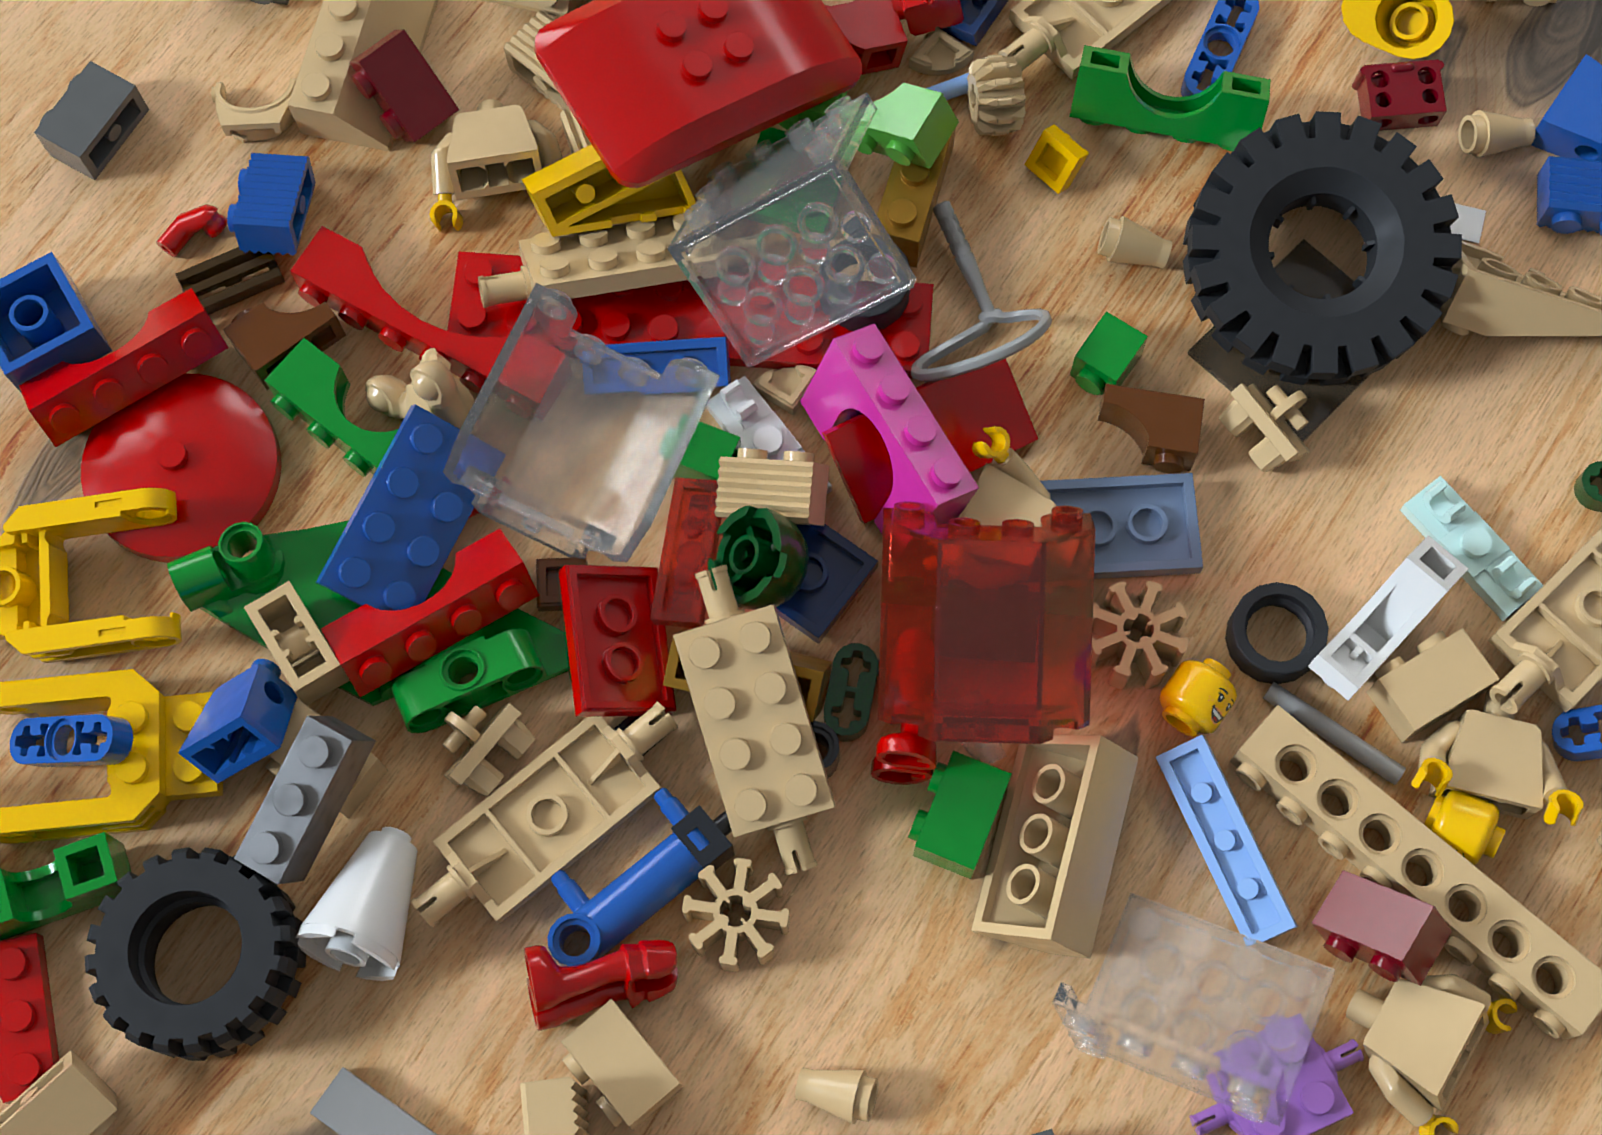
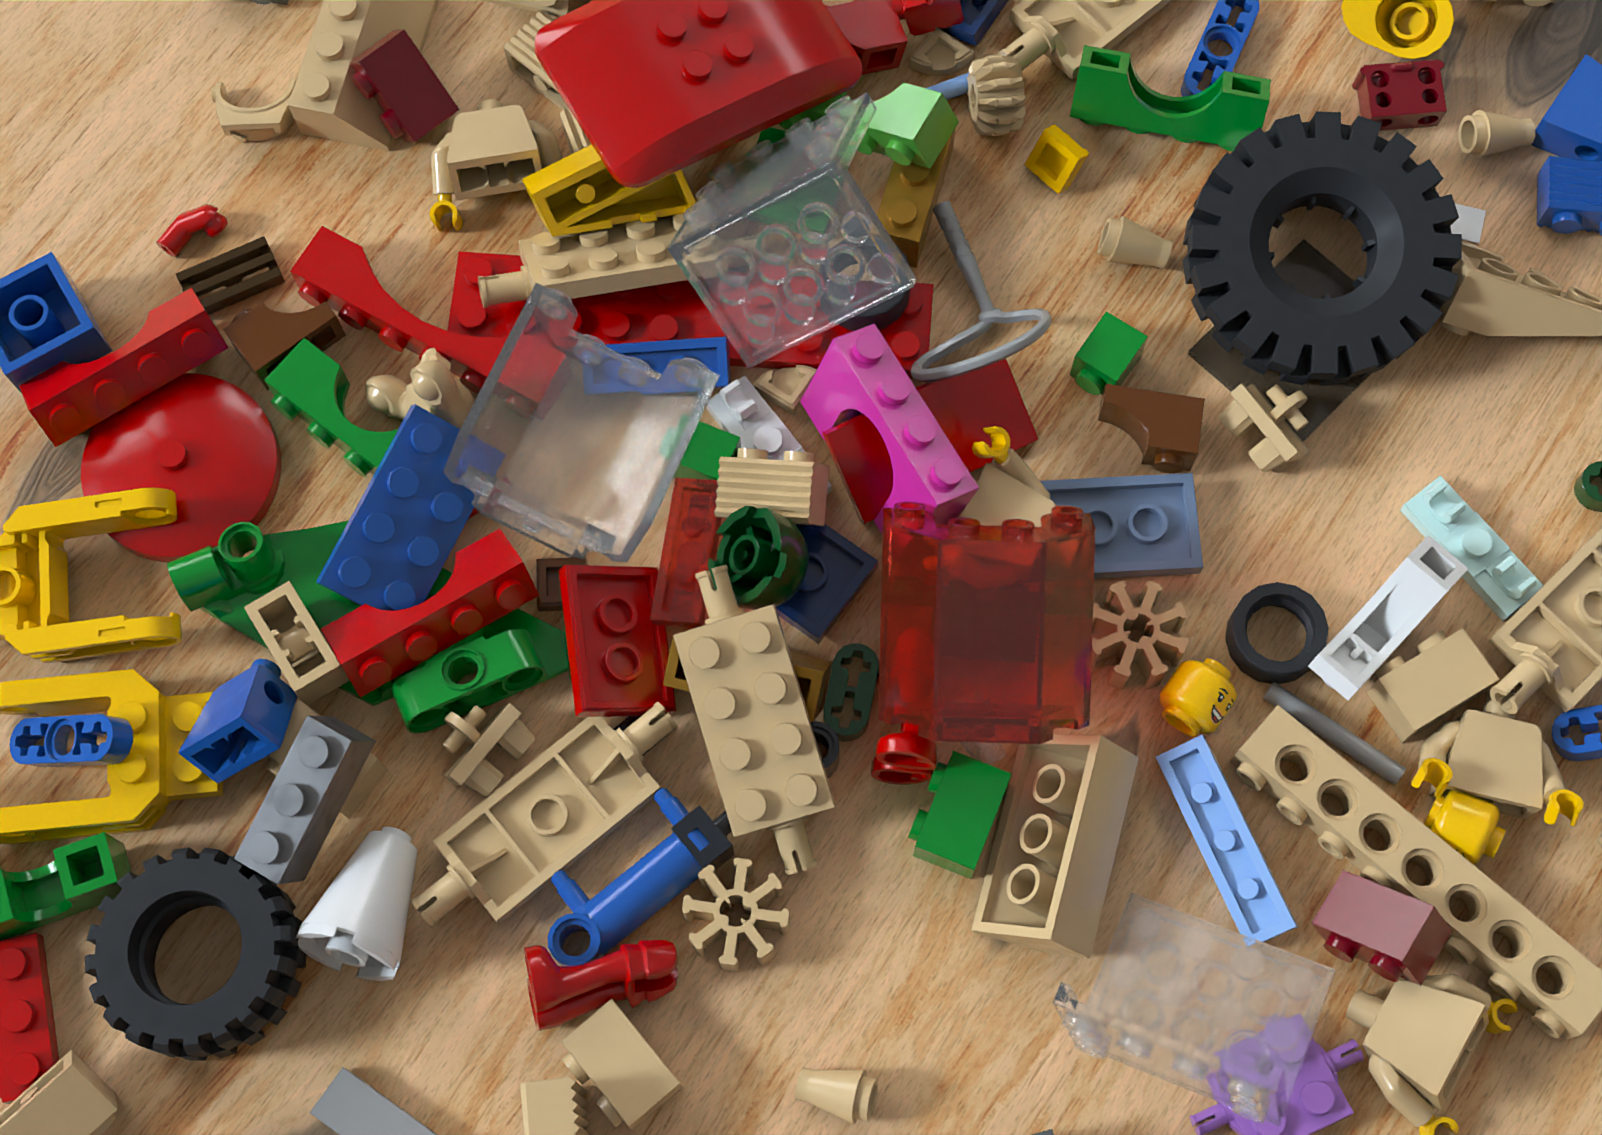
(91, 120): dark grey brick -> none
(272, 203): blue brick -> none

